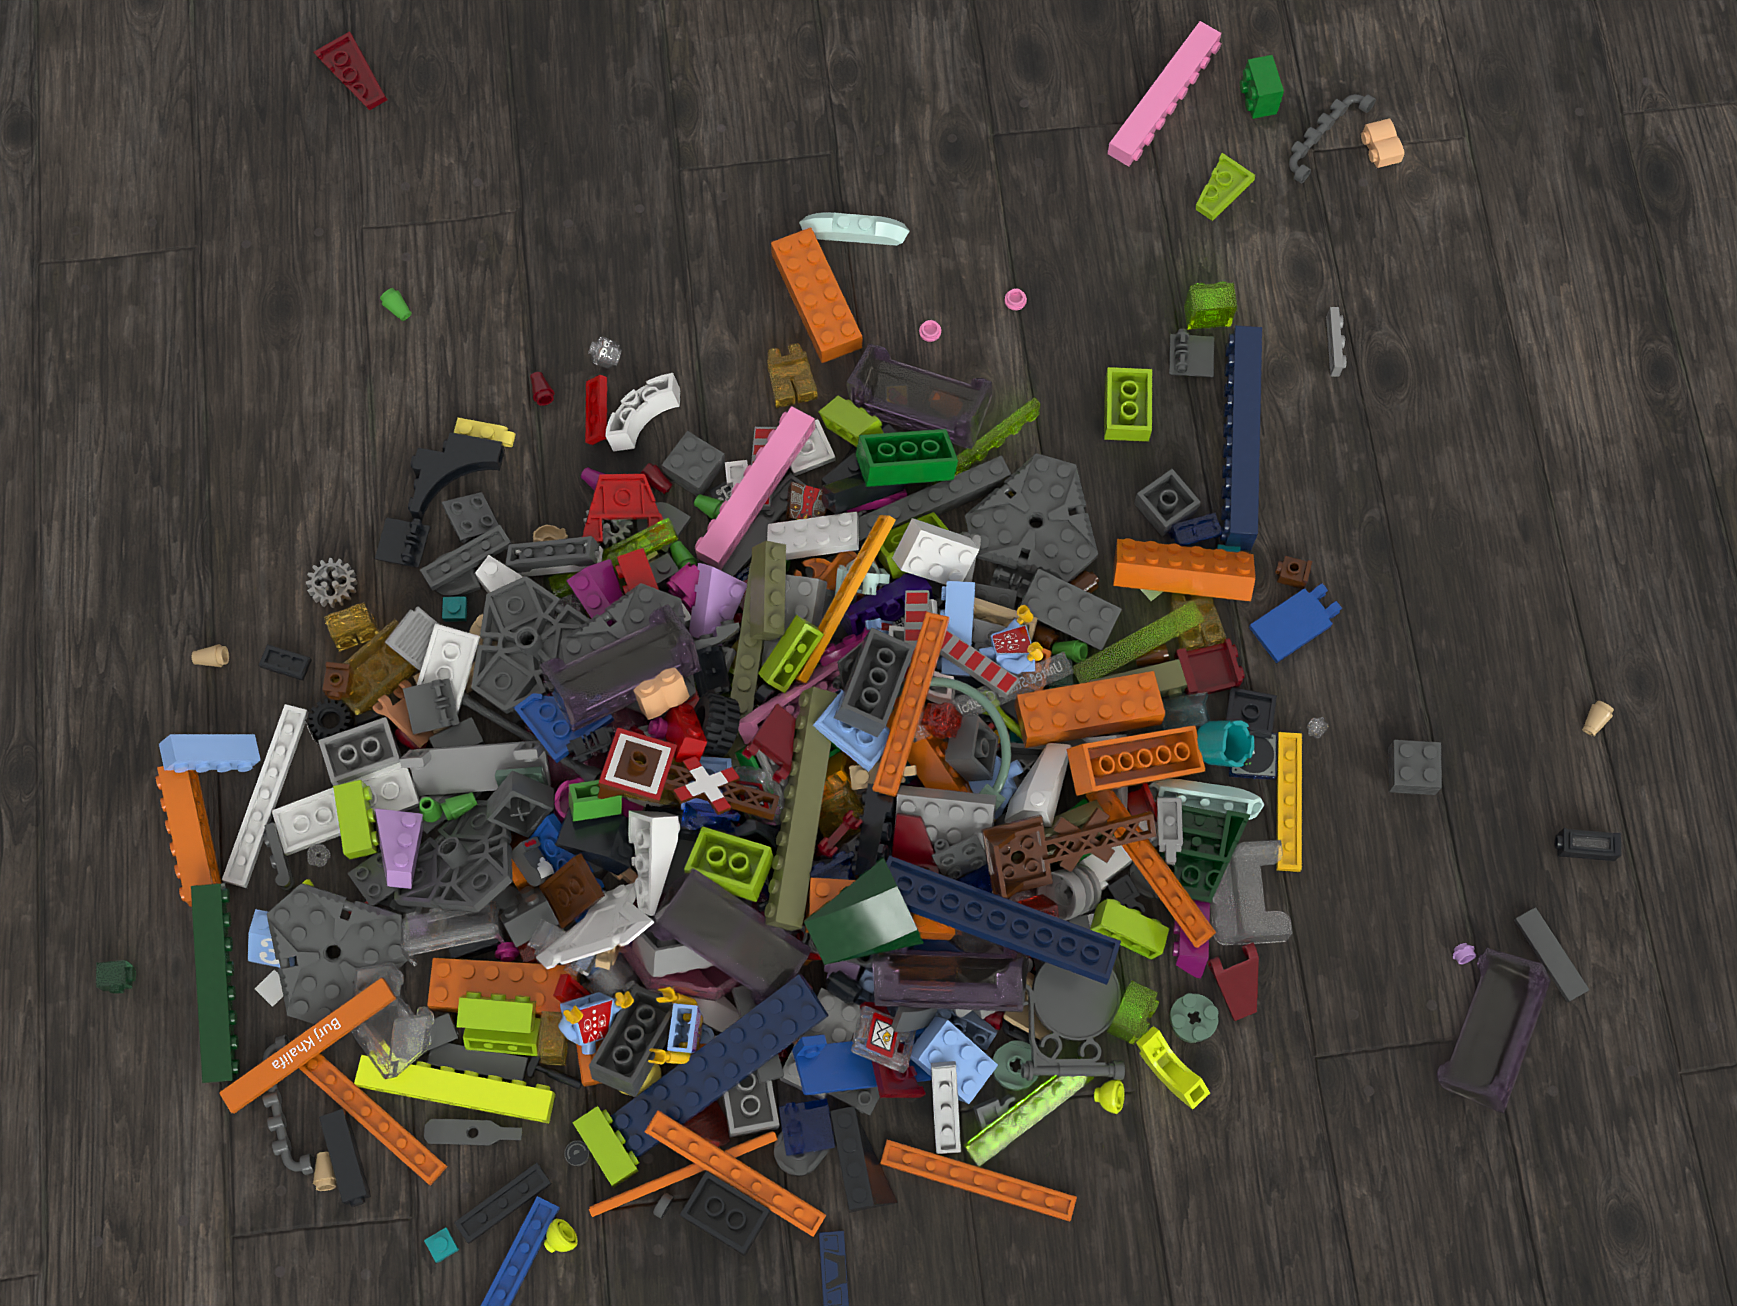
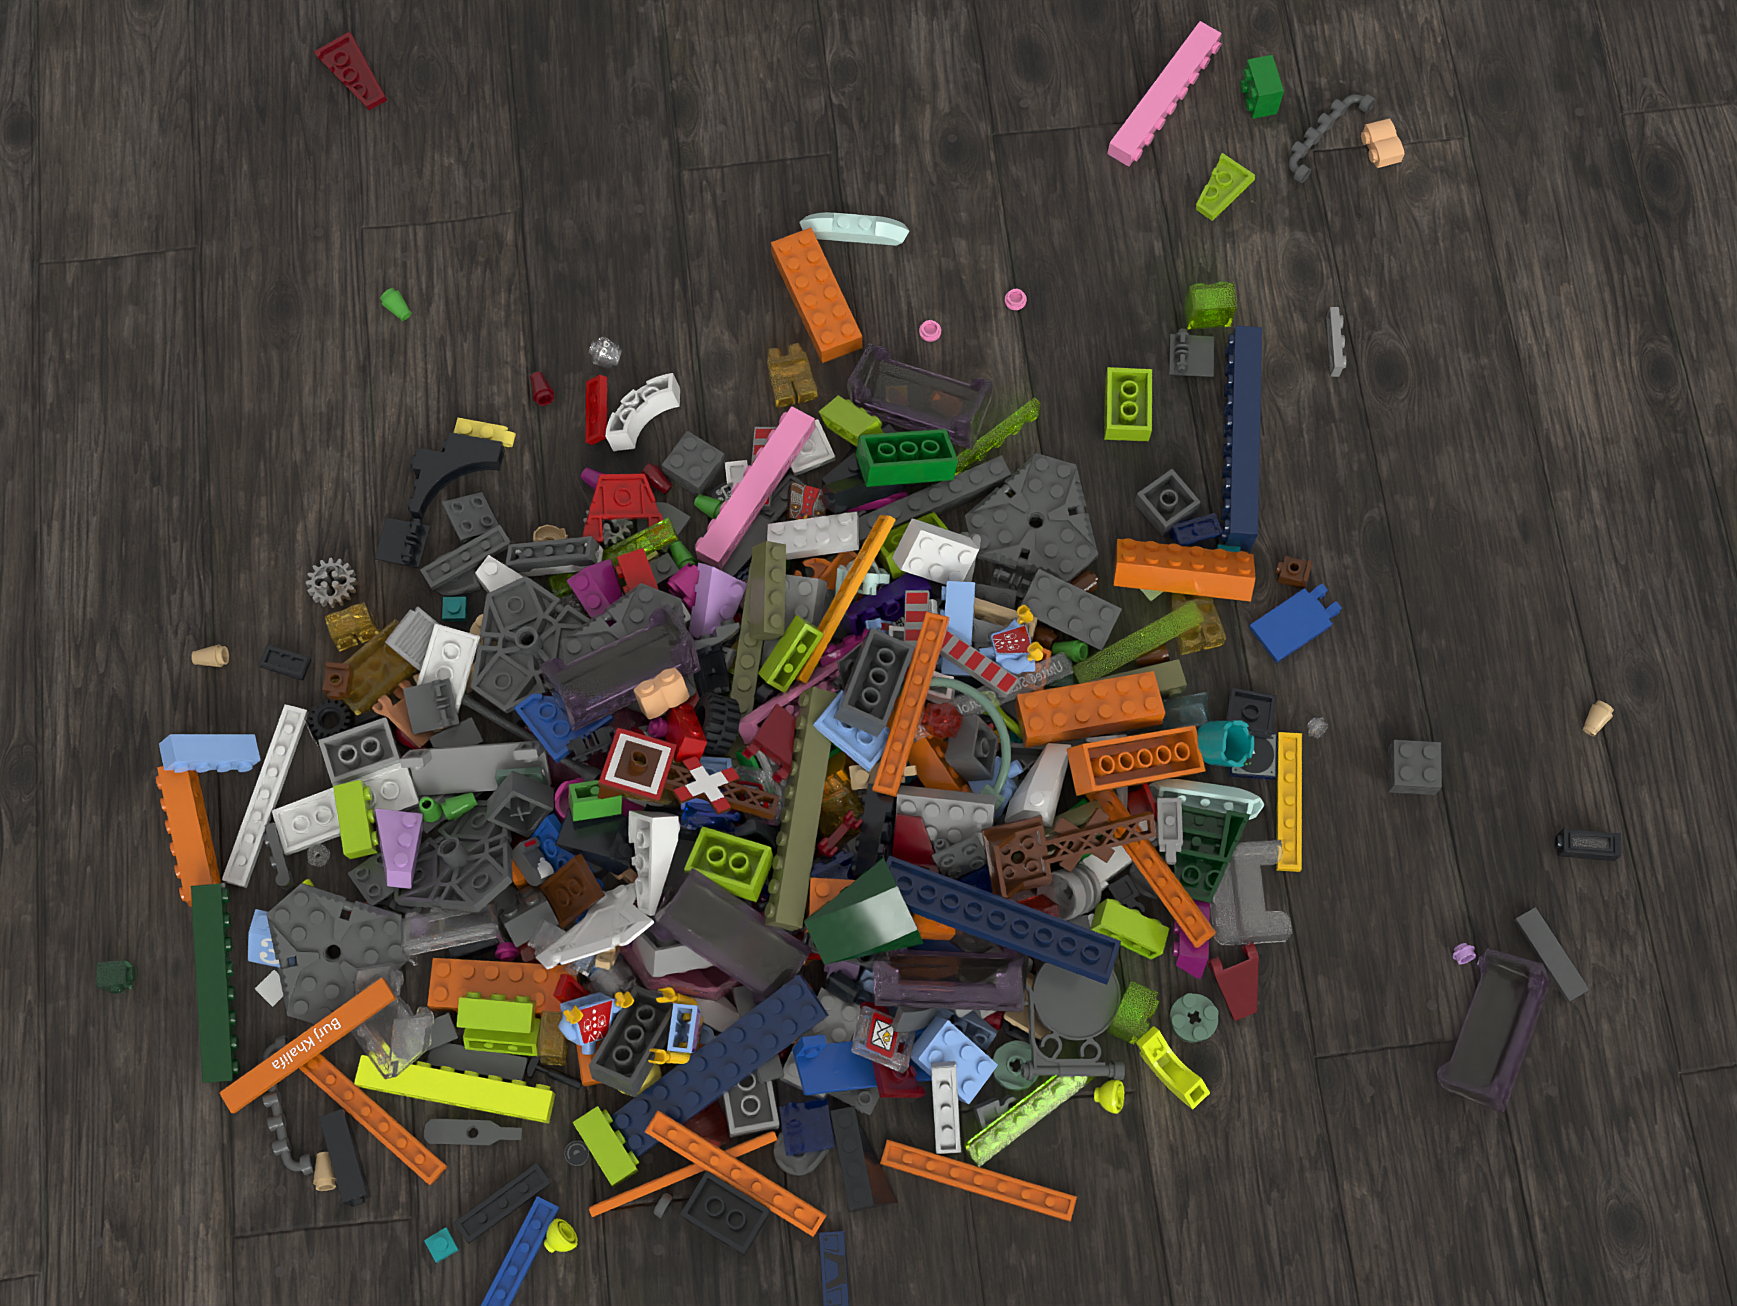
(1210, 668): dark red panel -> none

